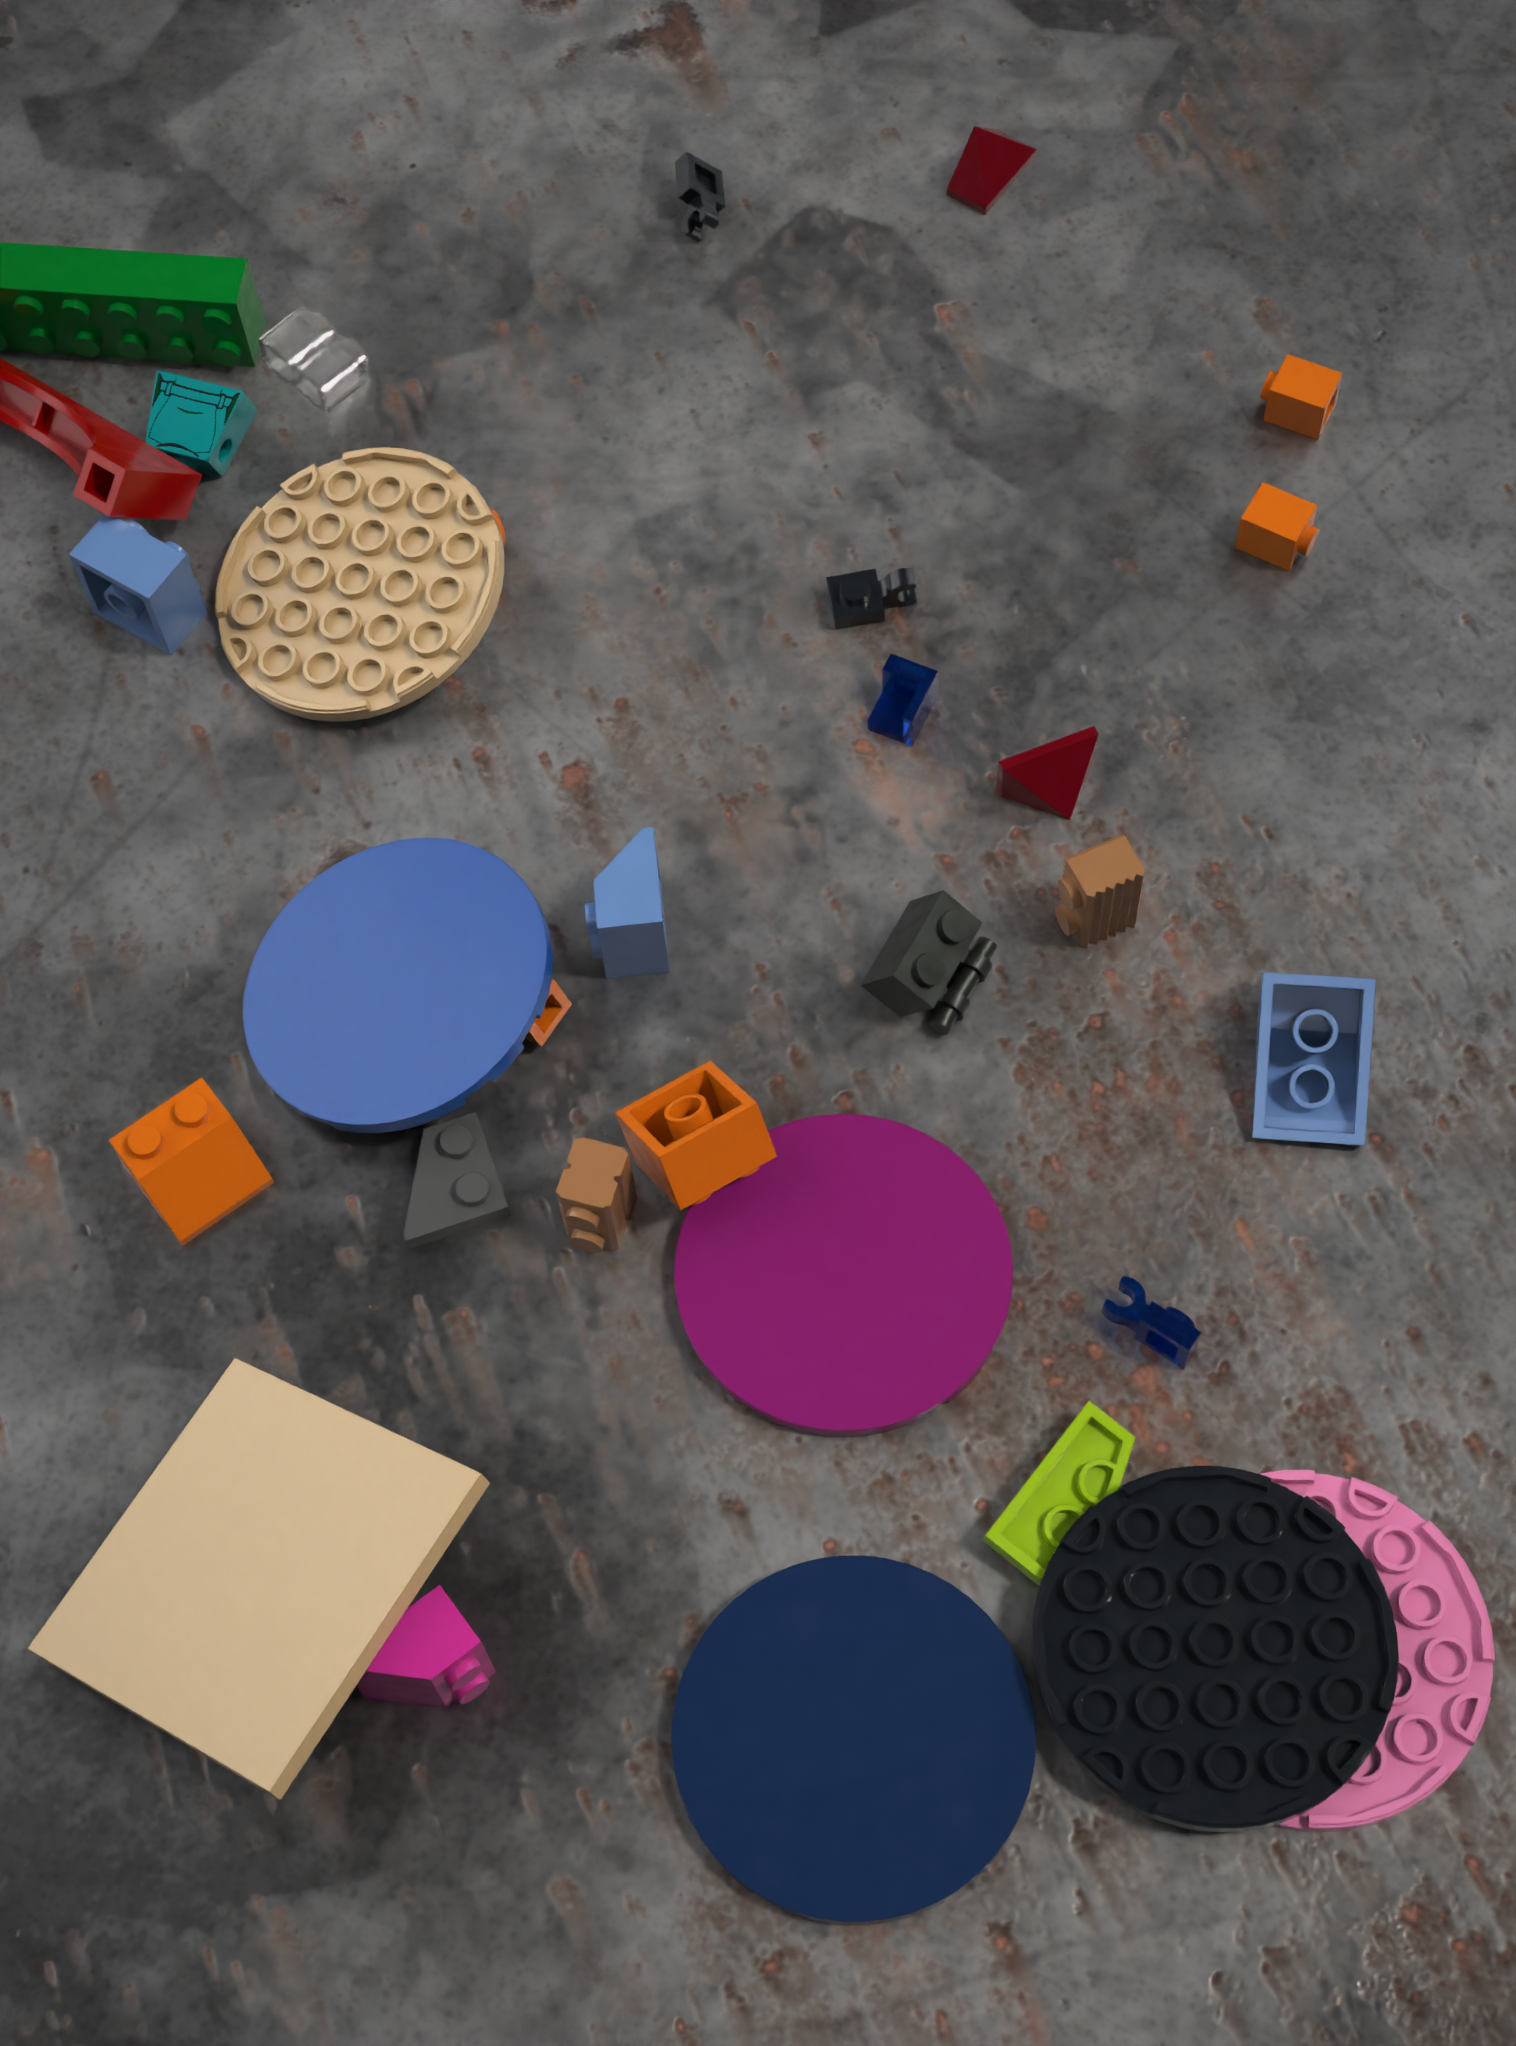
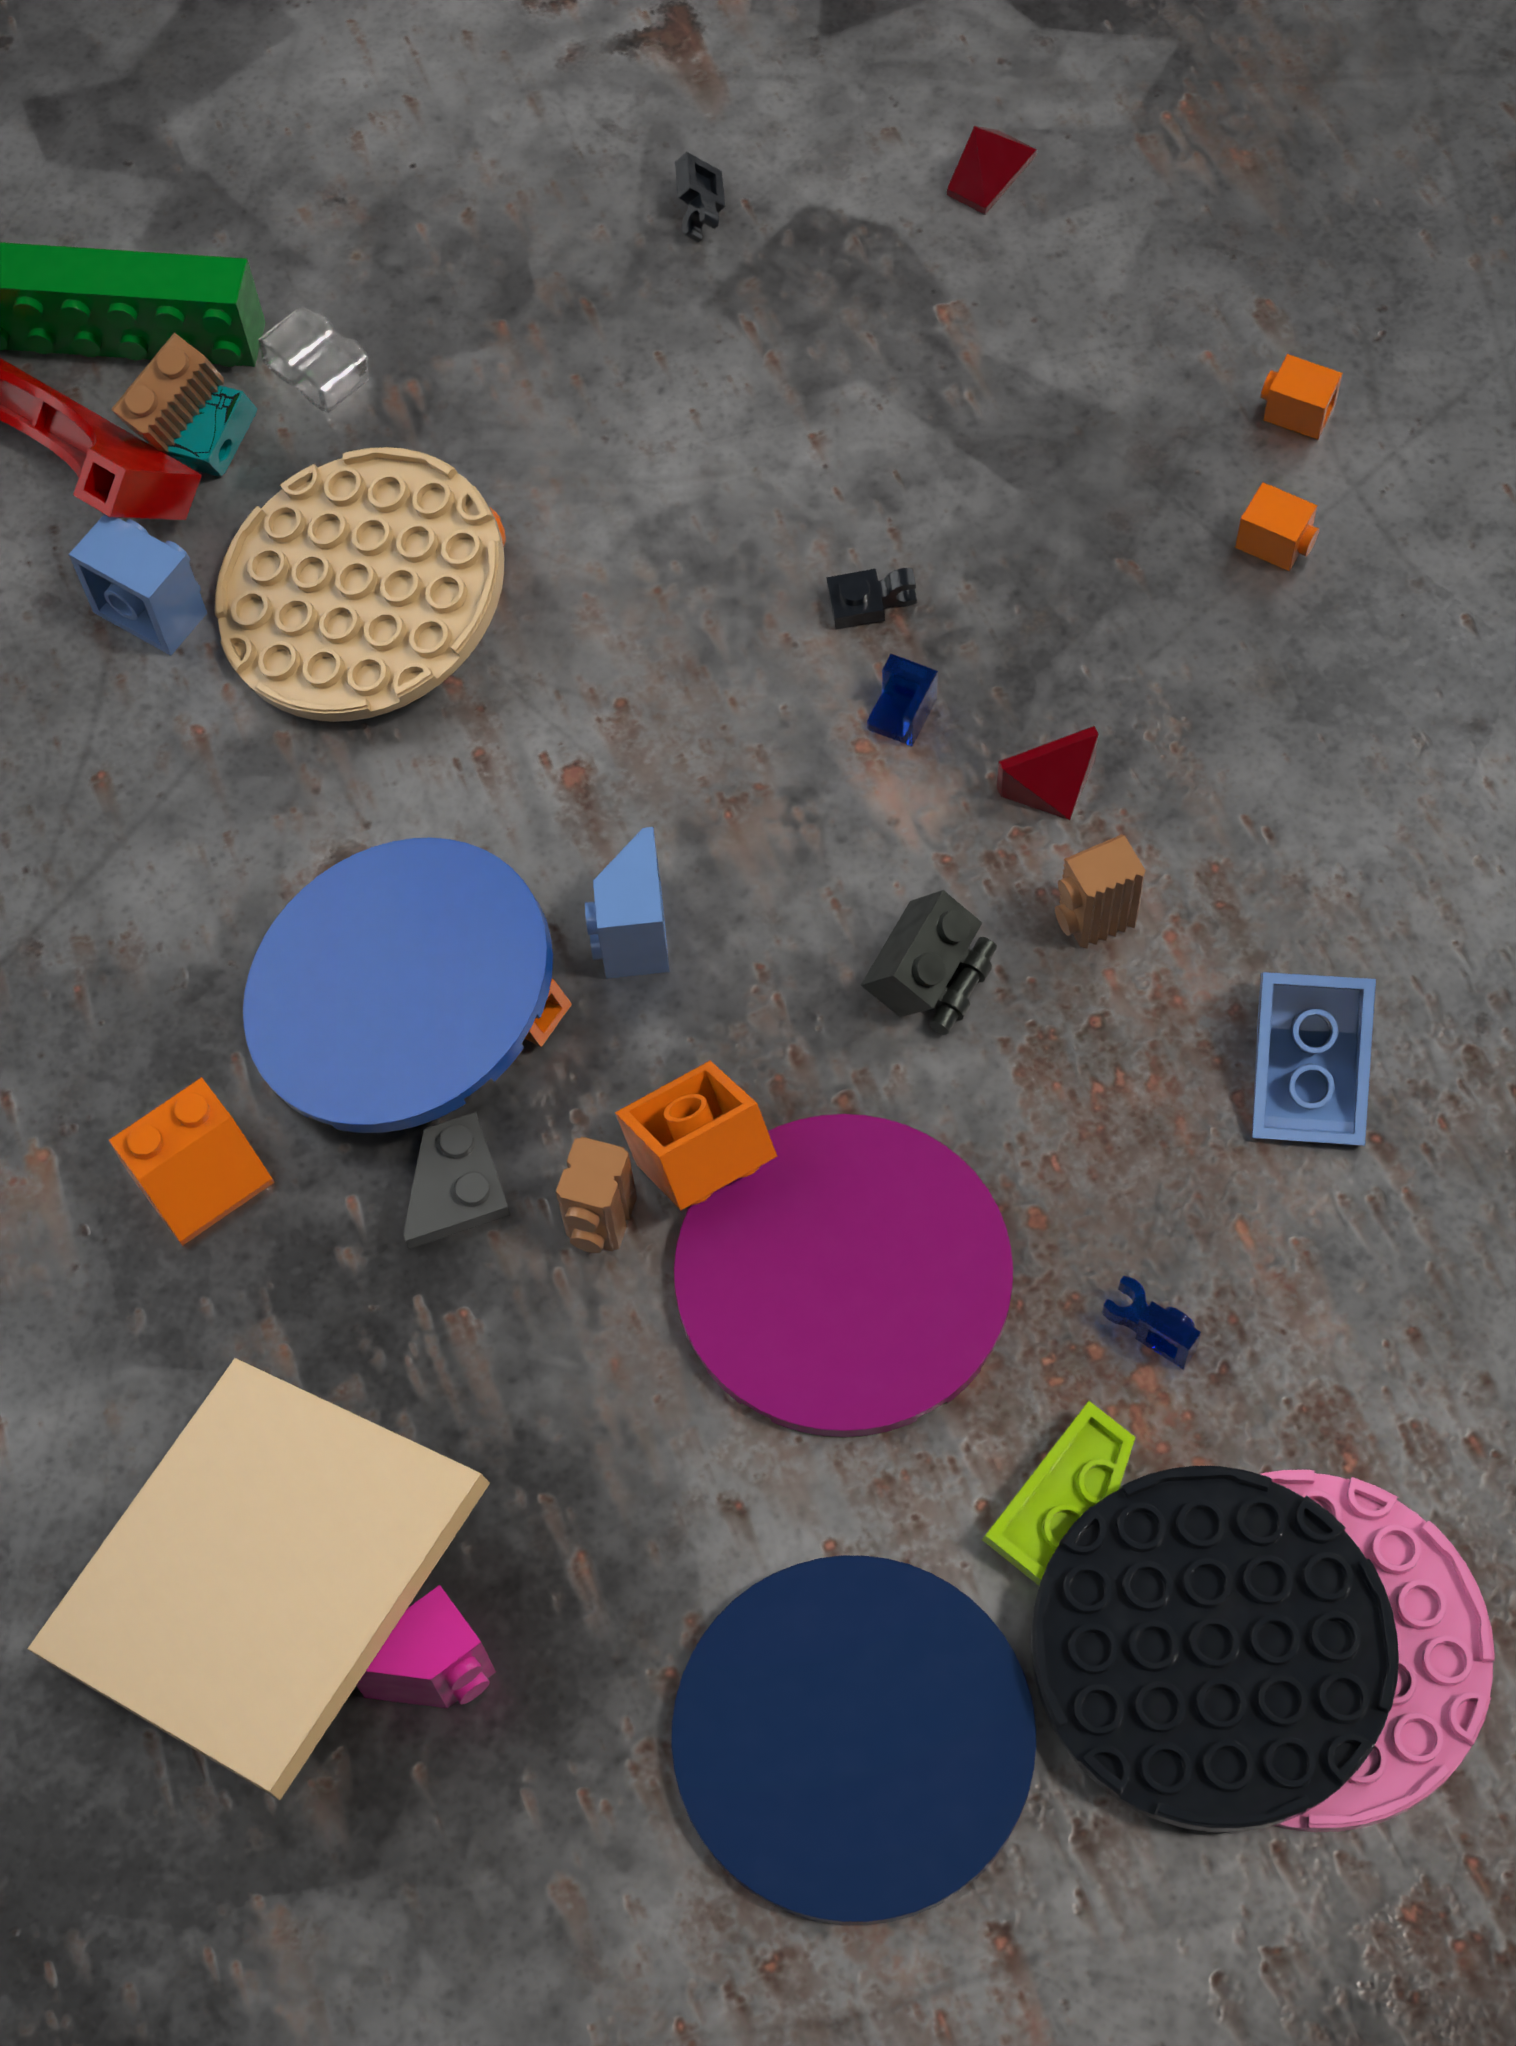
(168, 393): none -> medium nougat brick

